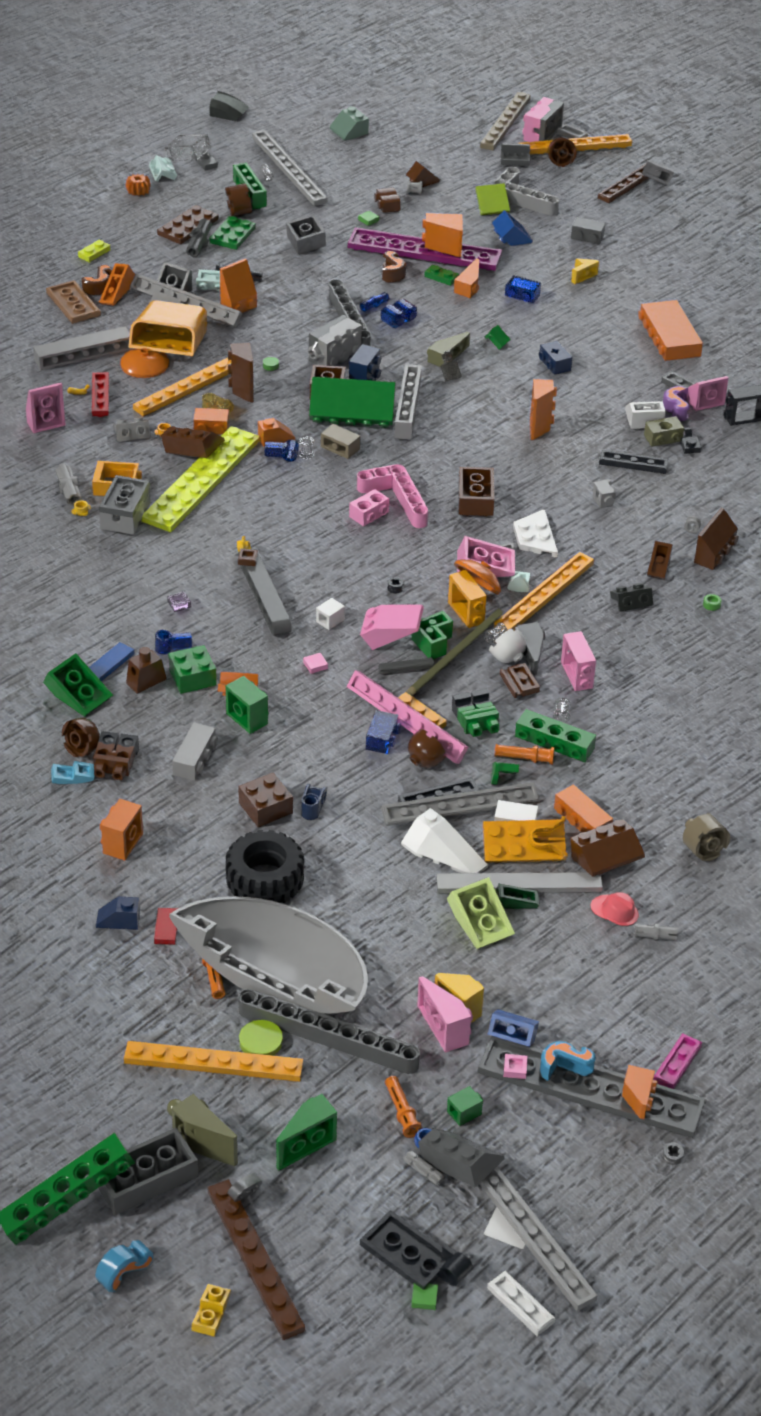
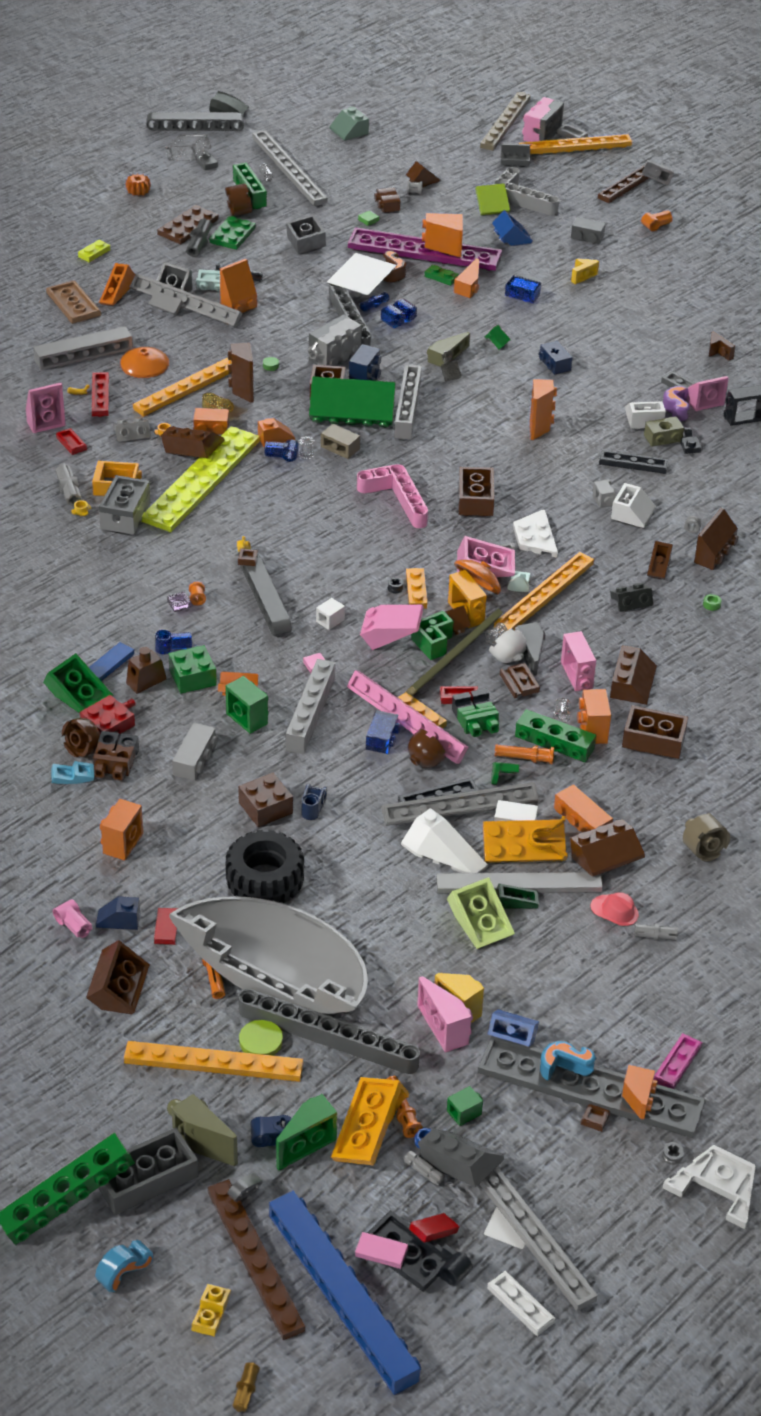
(70, 915): none -> bright pink piece
(71, 441): none -> red tile
(96, 286): reddish brown animal -> none
(111, 715): none -> red plate
(118, 979): none -> reddish brown slope
(162, 166): light aqua bracket -> none
(171, 319): light orange piece -> none
(189, 125): none -> dark grey beam
(197, 593): none -> orange bush
(246, 1387): none -> pearl gold axle
(267, 1129): none -> dark blue piece
(310, 706): none -> light grey brick
(345, 1293): none -> blue brick
(361, 273): none -> white sticker
(368, 1120): none -> light orange plate
(369, 507): bright pink brick -> none
(381, 1250): none -> bright pink tile
(407, 665): dark grey axle -> none
(416, 587): none -> light orange plate
(424, 1298): bright green tile -> none
(434, 1227): none -> red tile
(447, 691): none -> red tile
(459, 618): none -> reddish brown slope
(515, 1066): bright pink plate -> none
(562, 152): reddish brown cylinder -> none
(595, 714): none -> orange brick
(595, 1117): none -> reddish brown tile
(632, 506): none -> white slope
(633, 676): none -> reddish brown slope
(655, 732): none -> reddish brown brick
(656, 220): none -> orange piece
(670, 330): orange brick -> none
(721, 346): none -> reddish brown slope
(722, 1174): none -> white wing

